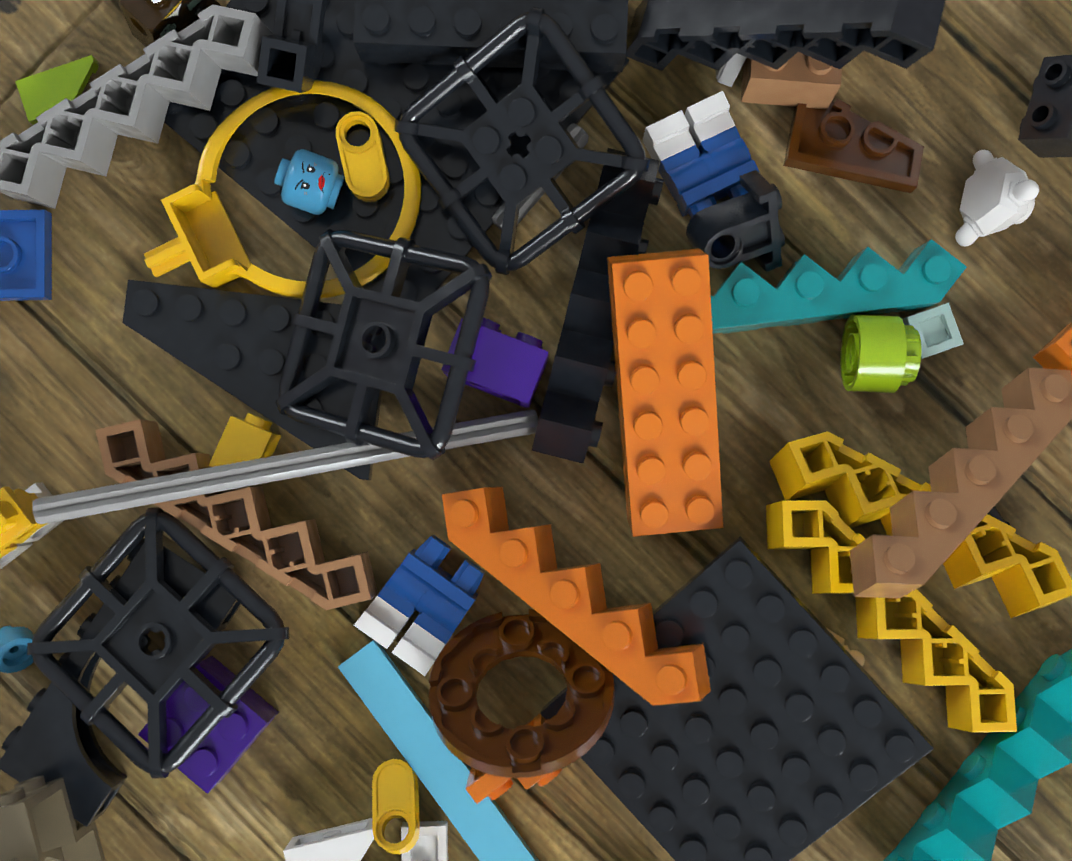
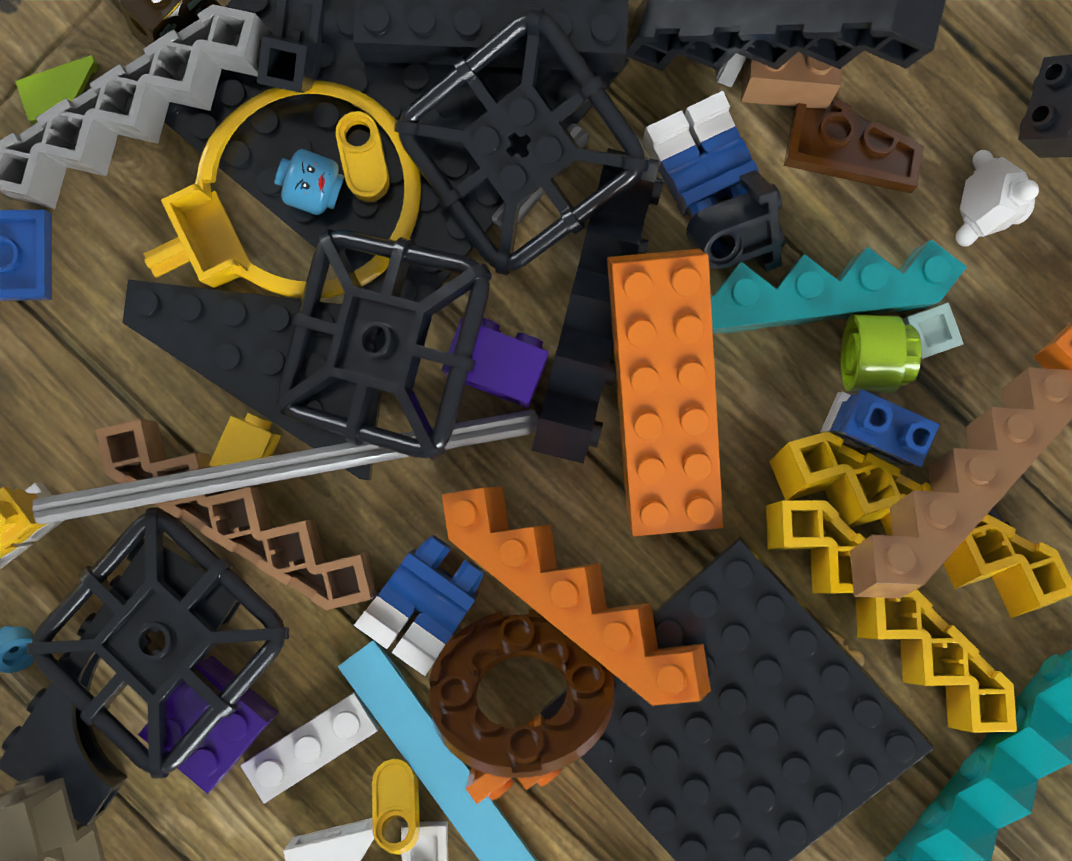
(310, 747): none -> white plate
(881, 428): none -> blue hips

